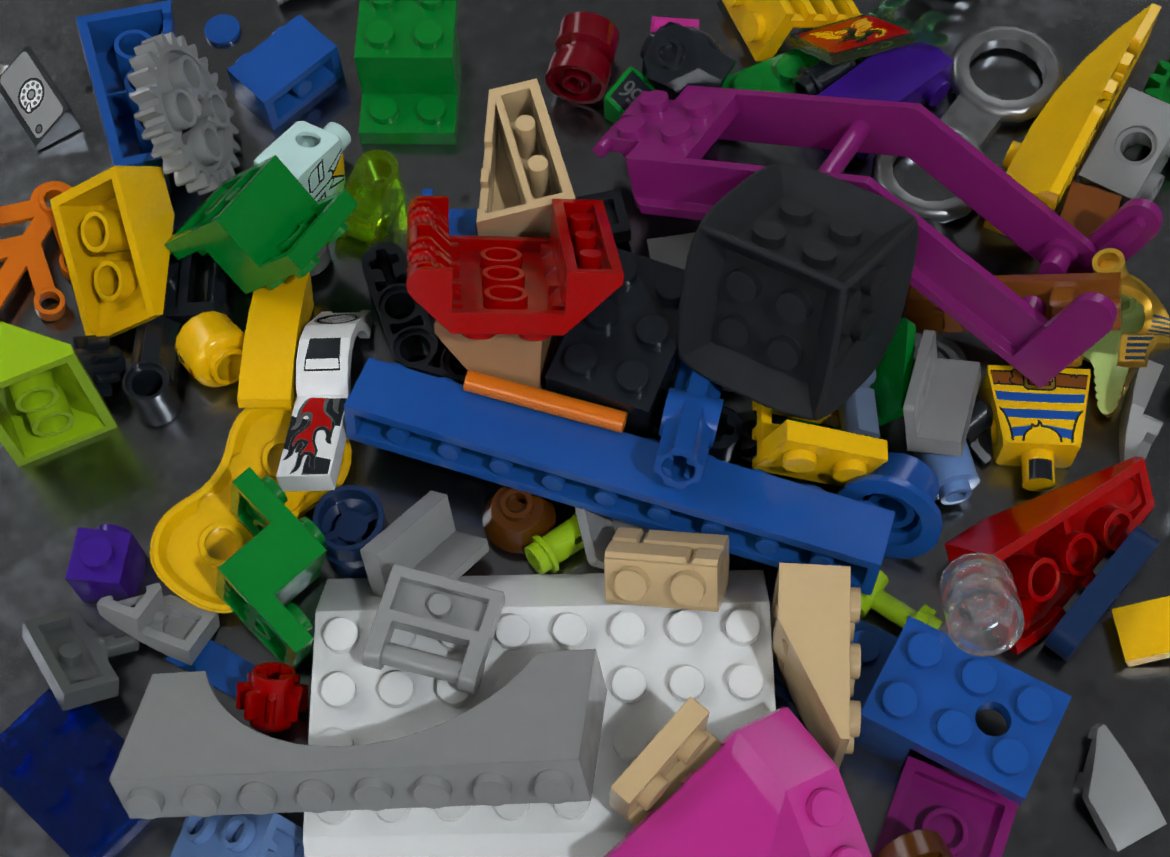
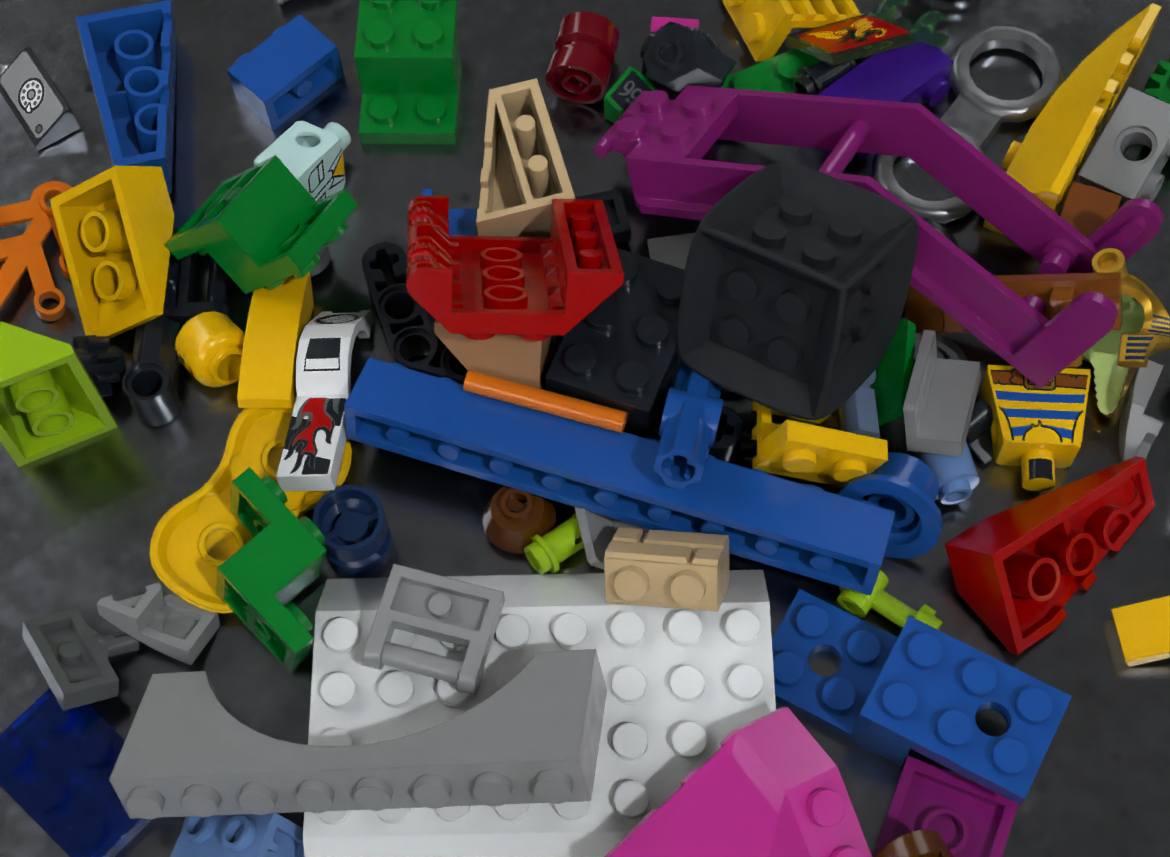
(106, 564): dark purple brick -> none
(183, 113): light grey gear -> none
(221, 666): blue window -> none
(222, 30): blue piece -> none
(272, 697): red gear -> none
(376, 202): clear neon green piece -> none
(423, 541): light grey panel -> none
(664, 763): tan bracket -> none
(813, 653): tan slope -> none
(981, 604): clear wheel -> none
(1101, 593): dark blue beam -> none
(1116, 793): light grey slope -> none

